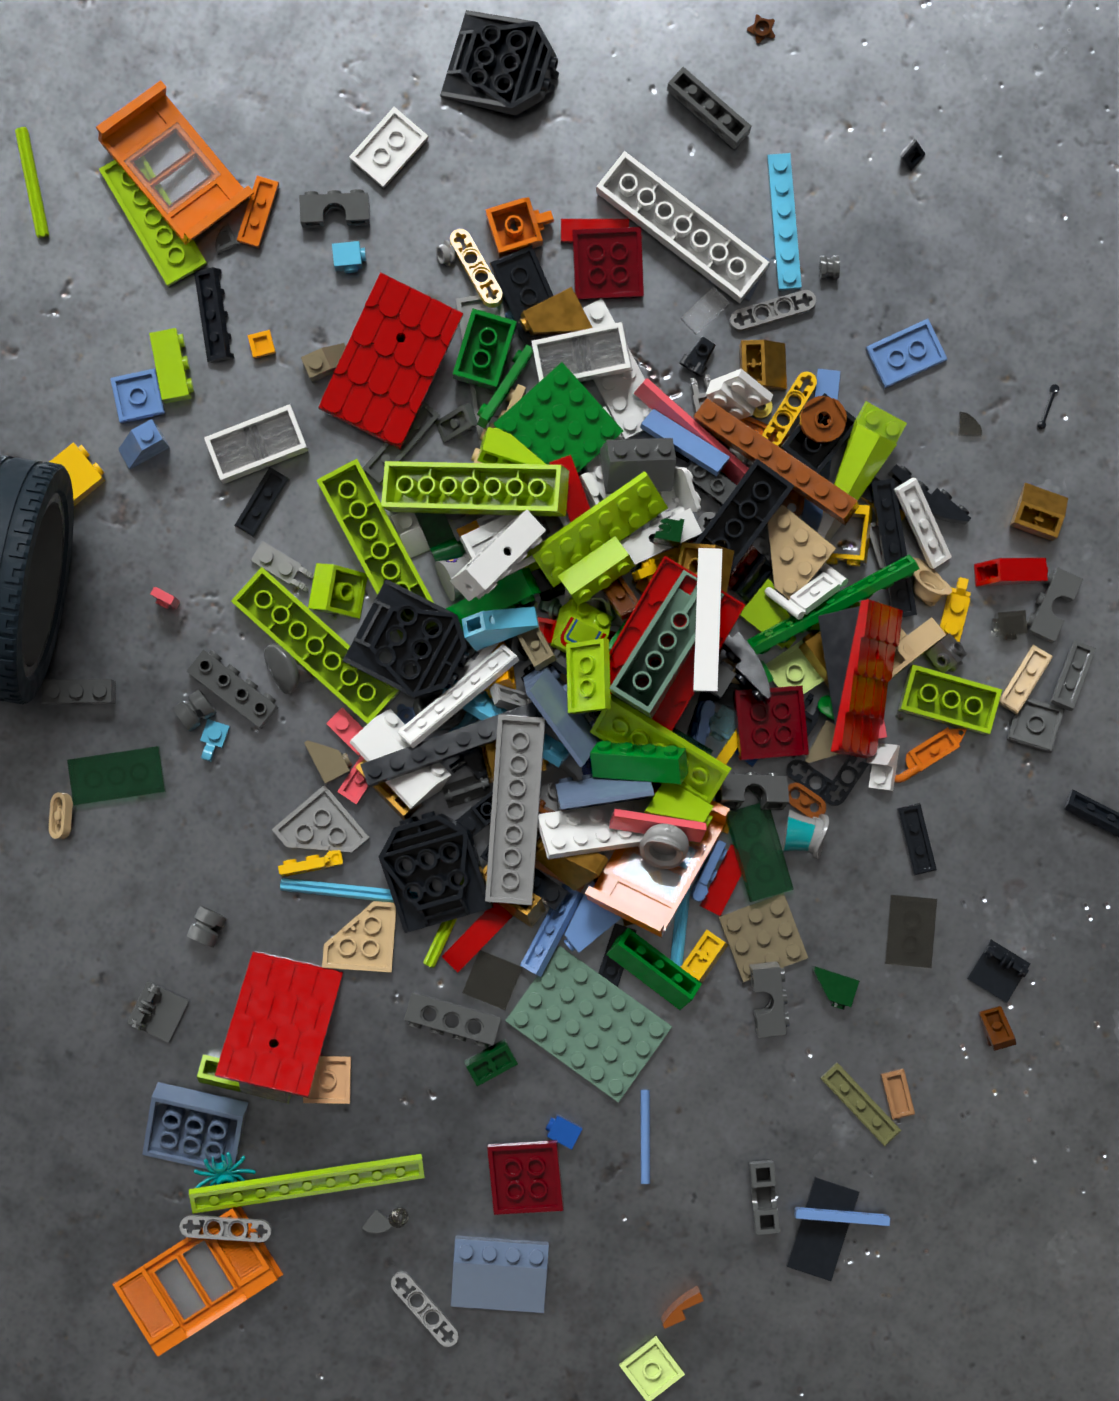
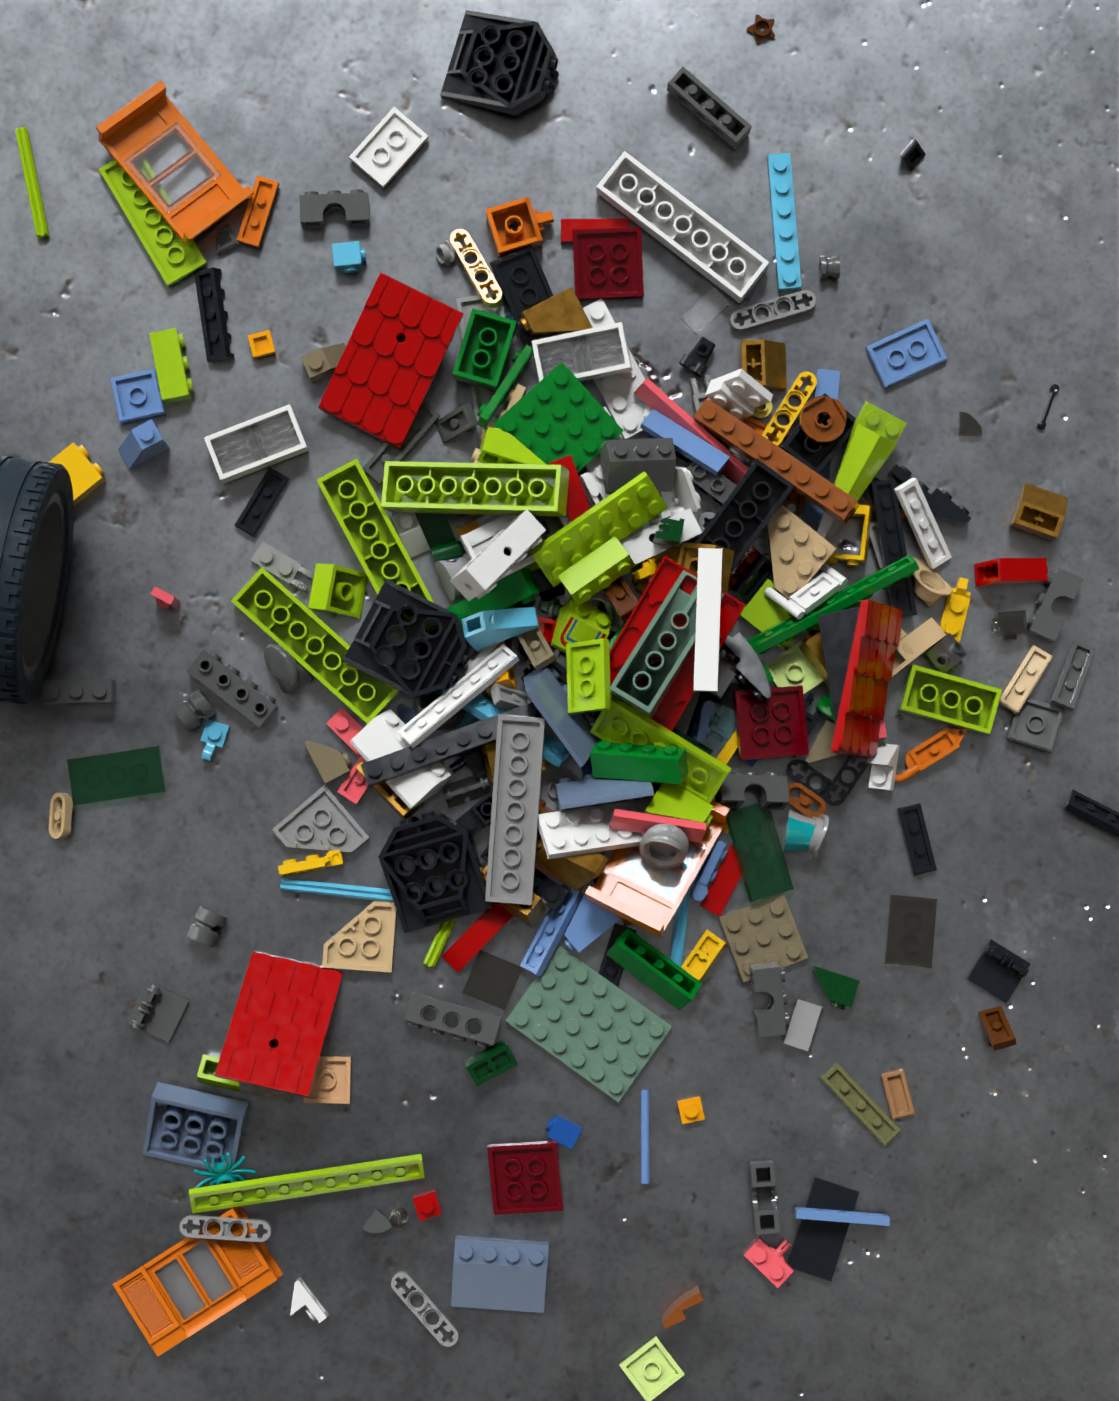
(303, 1296): none -> white slope
(427, 1204): none -> red brick
(690, 1110): none -> light orange plate
(771, 1261): none -> coral plate
(804, 1025): none -> light grey hinge

